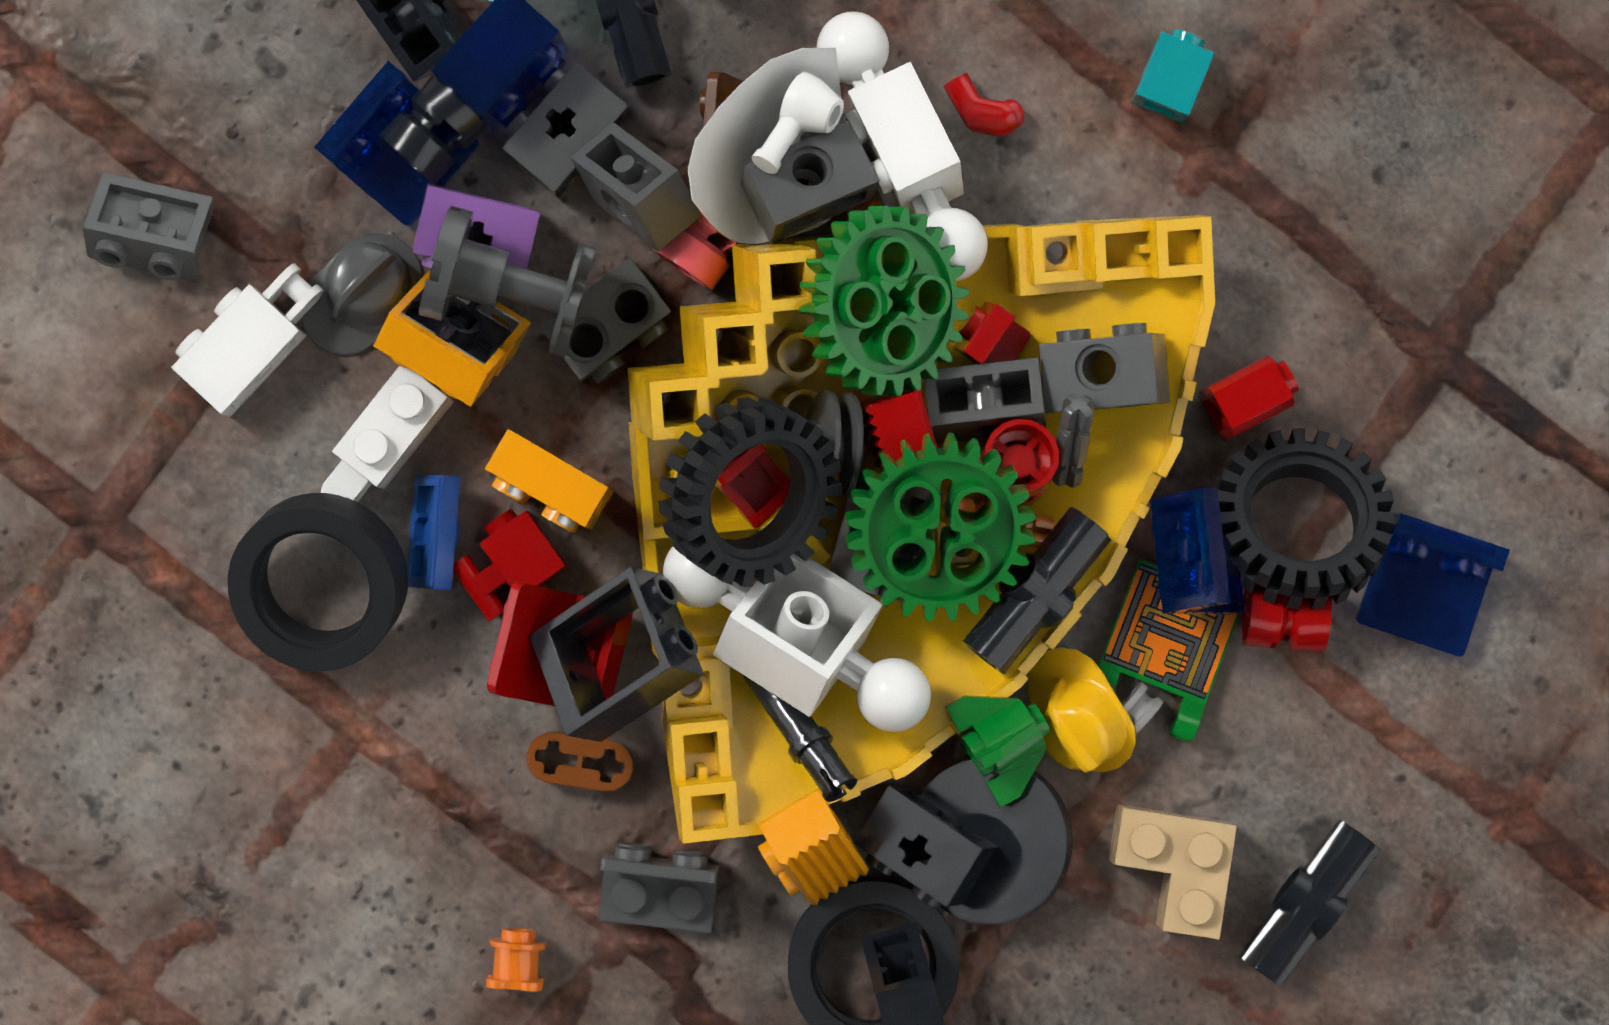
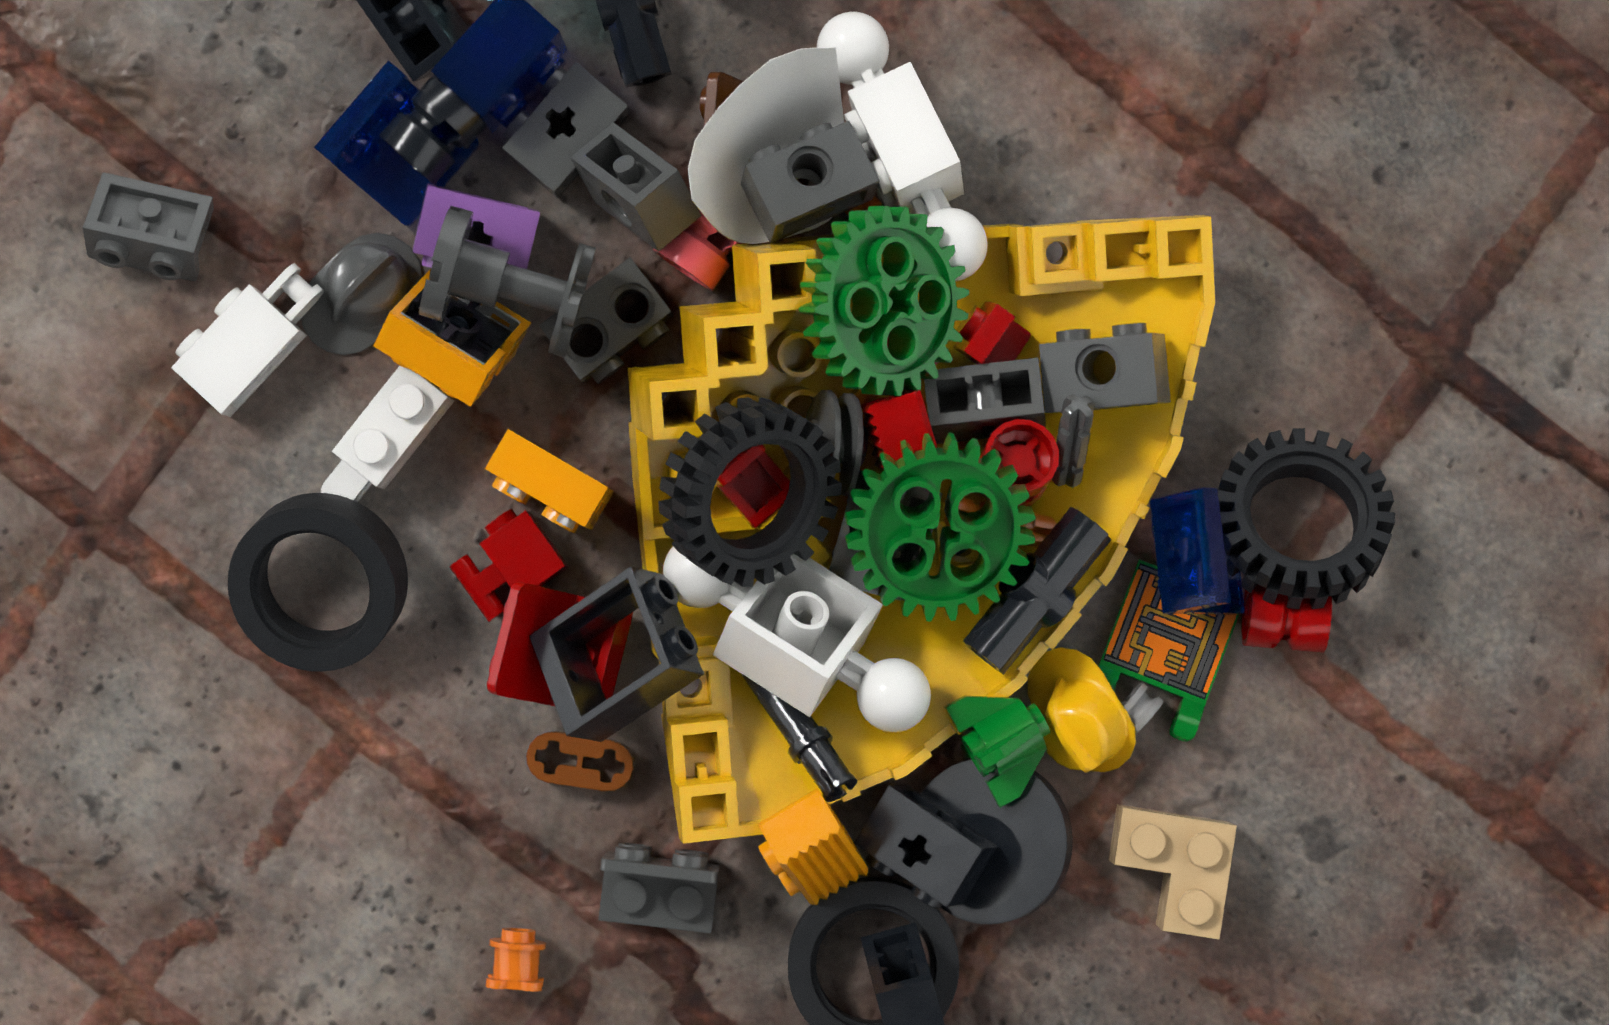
(433, 531): blue plate -> none
(805, 108): white bar -> none
(983, 114): red arm -> none
(1173, 75): teal brick -> none
(1249, 396): red brick -> none
(1309, 902): black piece -> none
(1430, 585): clear blue bracket -> none

